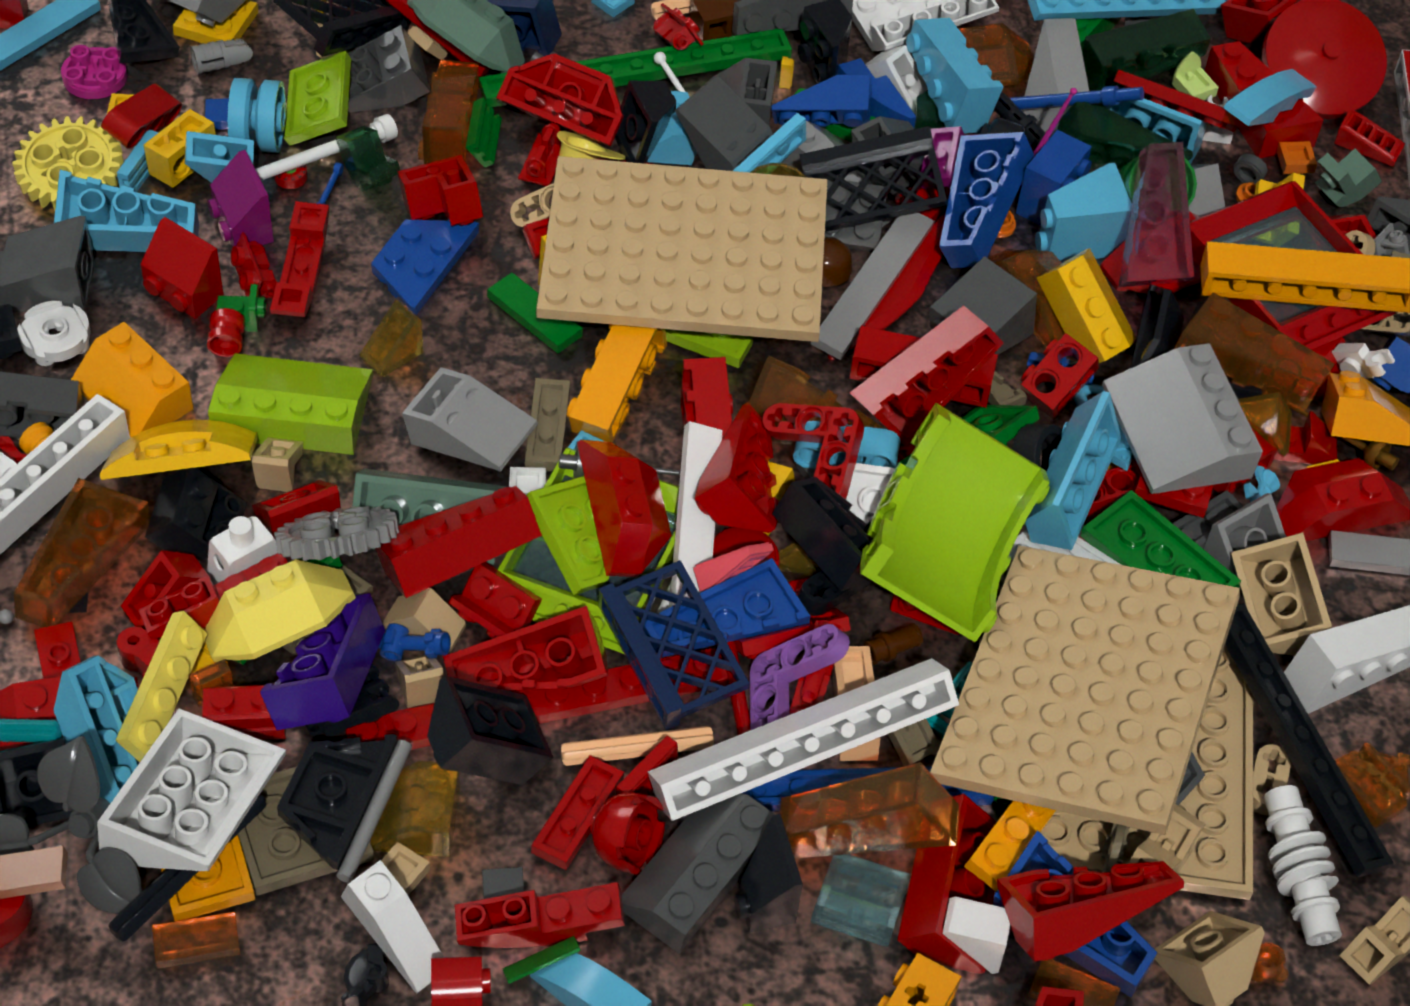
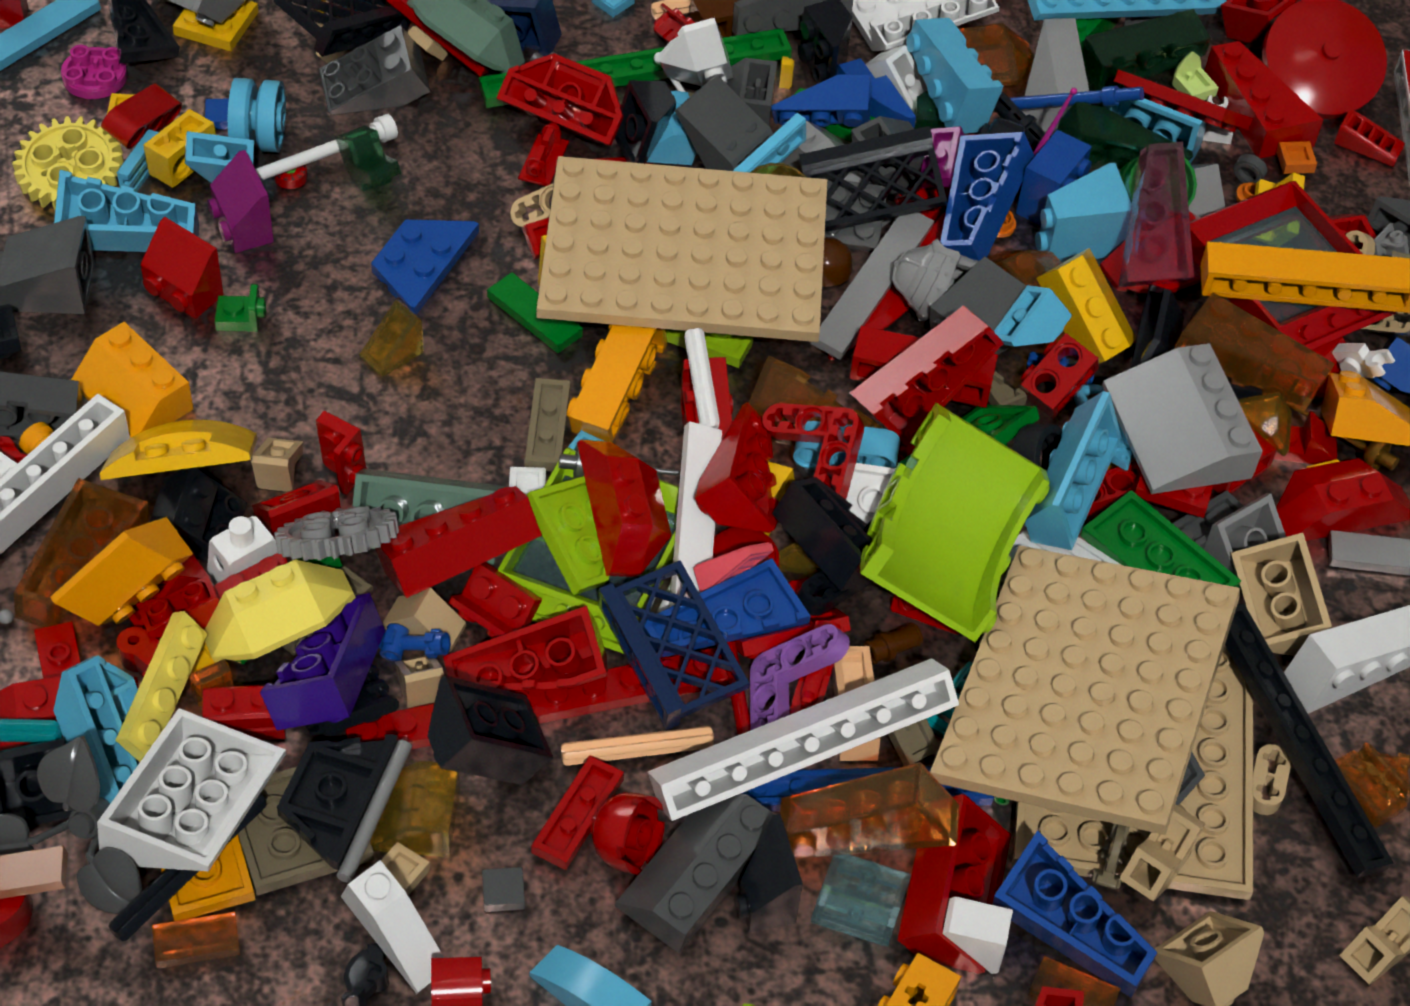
(59, 347): white plate -> none
(125, 573): none -> light orange slope
(219, 55): light grey hinge -> none
(226, 332): red wheel -> none
(253, 267): red hinge -> none
(293, 401): lime slope -> none
(302, 260): red slope -> none
(317, 98): lime tile -> none
(337, 171): blue hinge -> none
(341, 449): none -> red bracket
(439, 188): red brick -> none
(449, 111): clear orange wedge -> none
(466, 420): light grey slope -> none
(483, 133): green tile -> none
(536, 921): red slope -> none
(541, 959): green window -> none
(581, 147): light yellow piece -> none
(638, 779): red tile -> none
(696, 54): none -> white wedge
(701, 378): none -> white axle
(928, 273): none -> light grey head
(1007, 841): light orange plate -> none
(1033, 318): none -> medium azure slope
(1071, 910): red wedge -> none
(1267, 483): medium azure piece -> none
(1269, 96): medium azure slope -> none
(1276, 958): clear orange plate -> none
(1302, 865): white piece -> none
(1348, 179): sand green brick -> none

